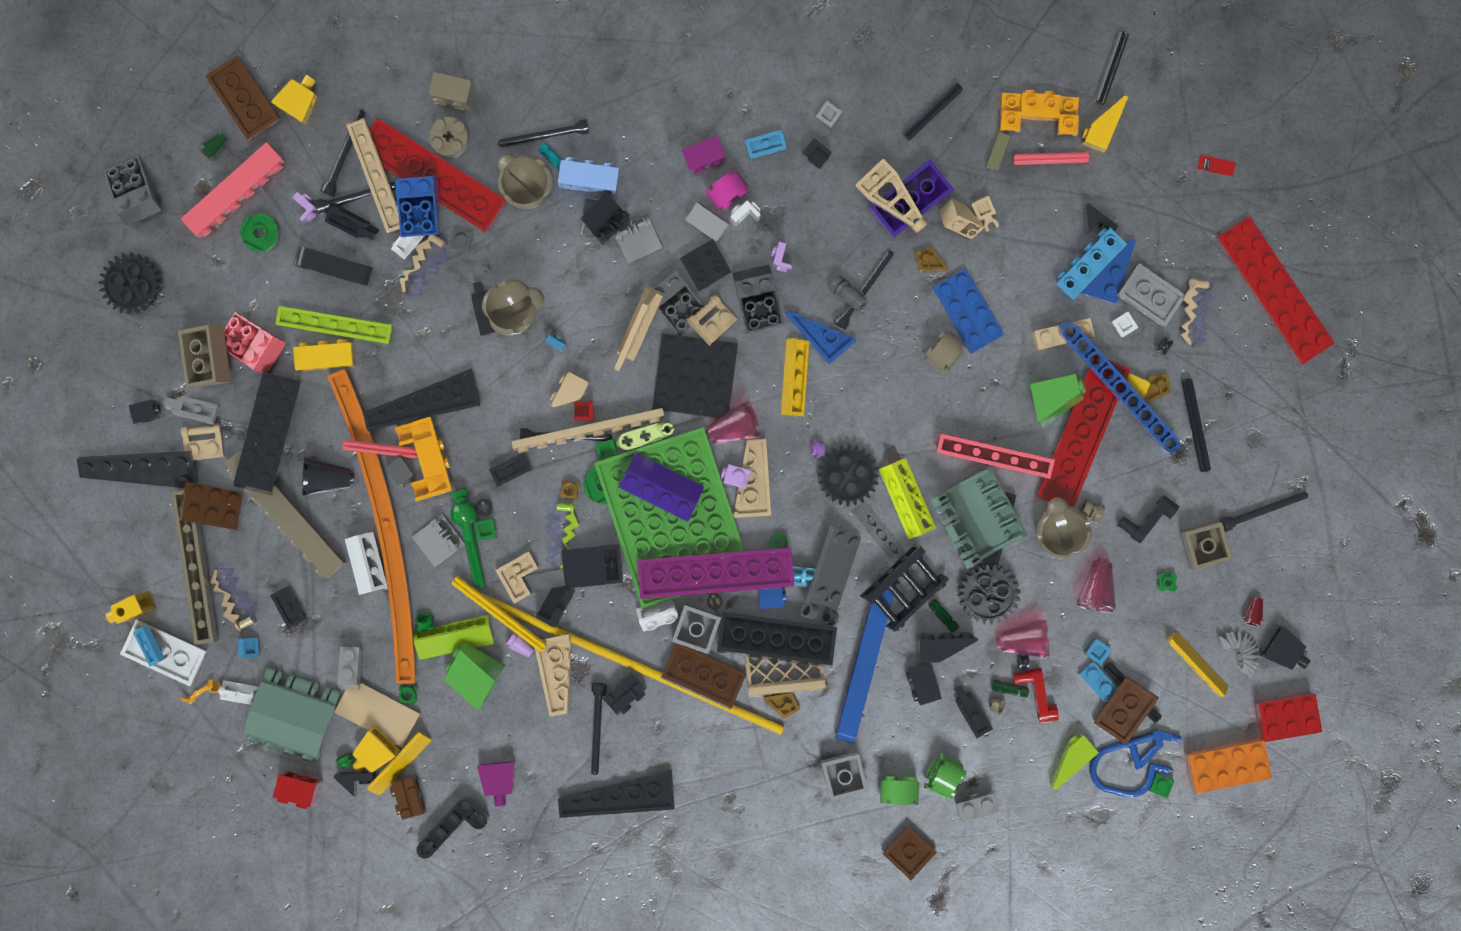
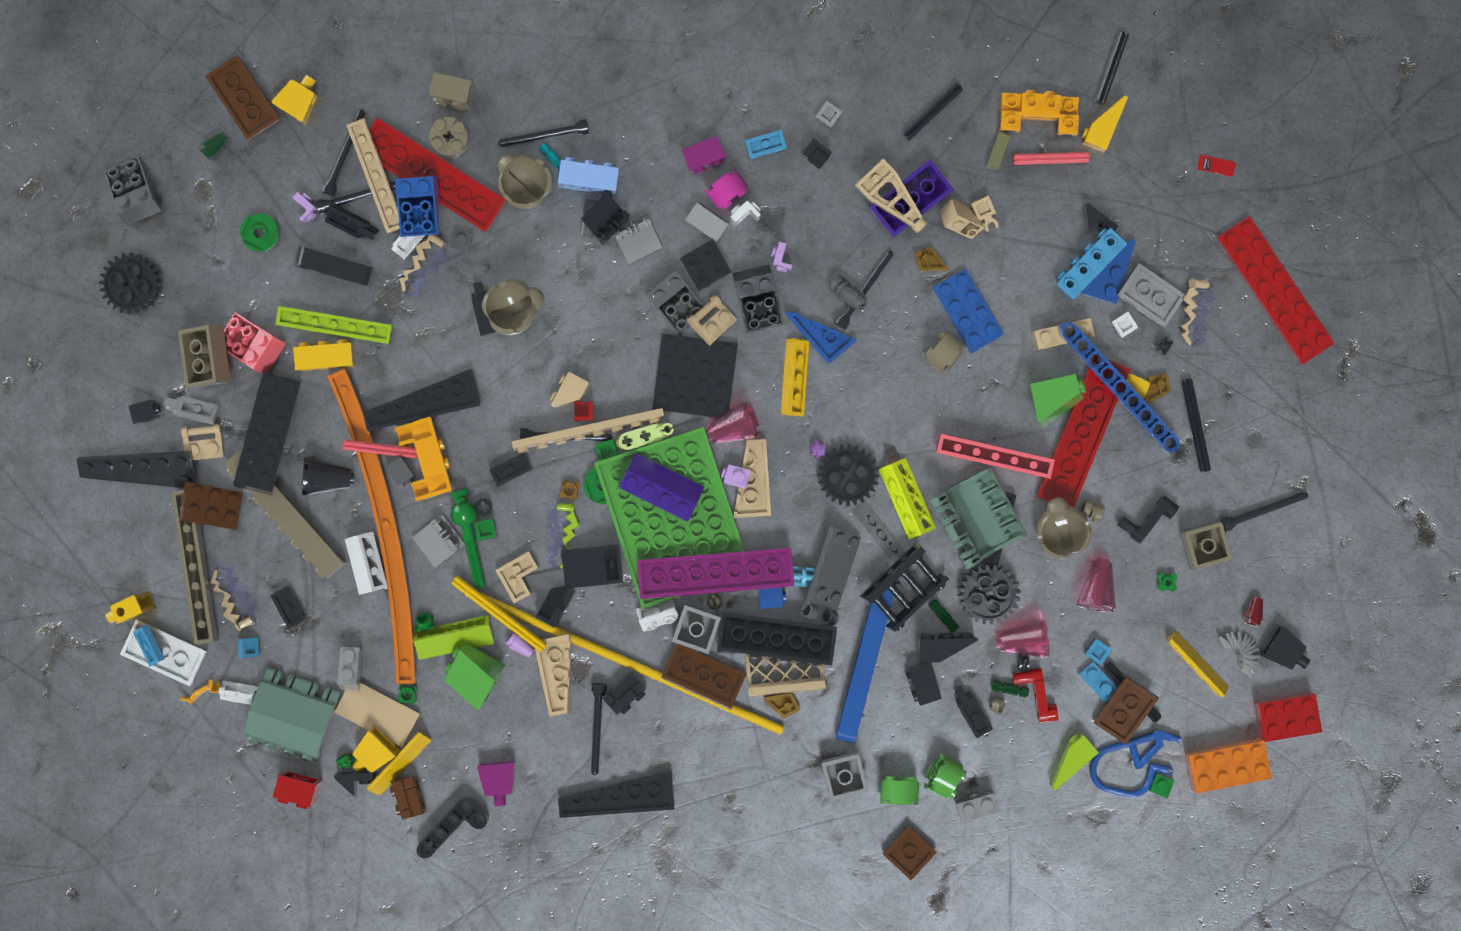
(233, 190): coral brick -> none
(556, 342): dark azure plate -> none
(639, 326): tan fence -> none
(781, 537): green plate -> none

